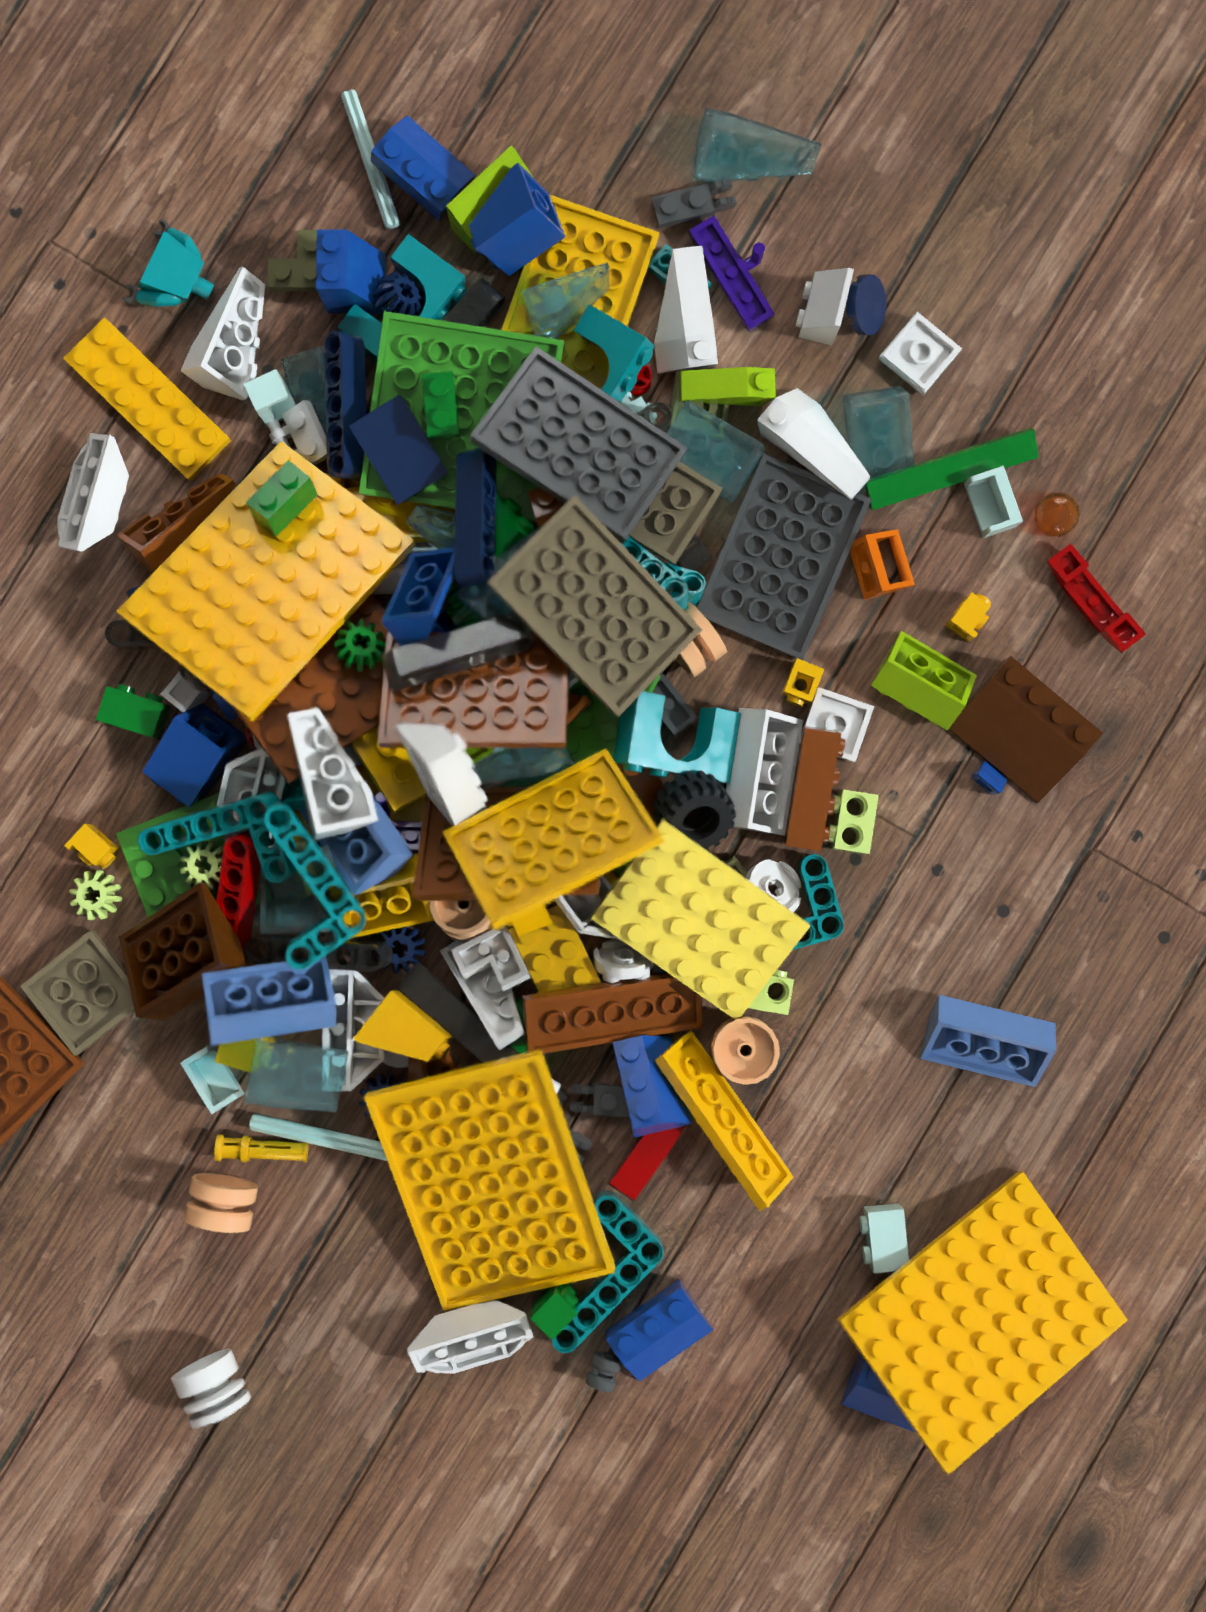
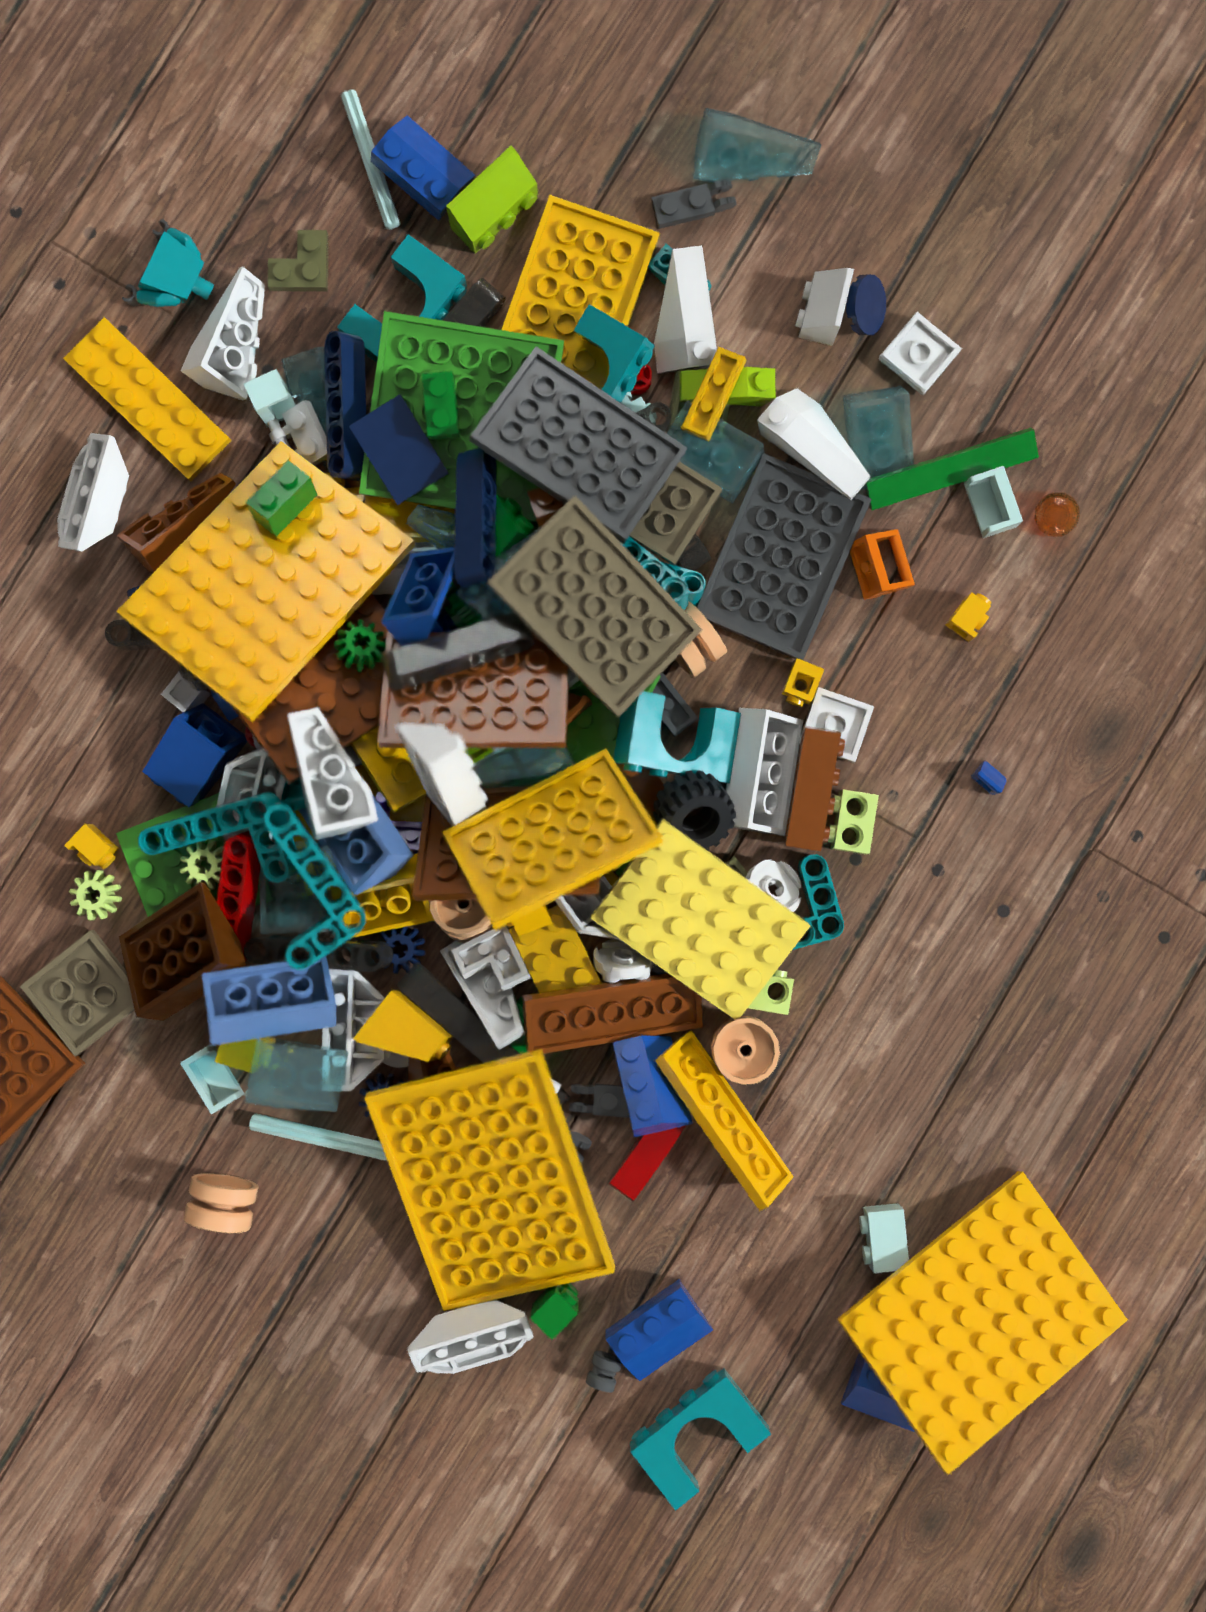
(132, 712): green brick -> none
(212, 1391): white wheel -> none
(246, 1148): yellow pin -> none
(347, 271): blue slope -> none
(398, 295): dark blue gear -> none
(516, 222): blue slope -> none
(561, 302): clear light blue slope -> none
(622, 1284): teal beam -> none
(713, 394): none -> yellow tile
(715, 1399): none -> teal arch
(733, 272): dark purple plate -> none
(924, 681): lime slope -> none
(988, 1041): medium blue slope -> none
(1024, 729): reddish brown slope -> none
(1093, 601): red slope -> none

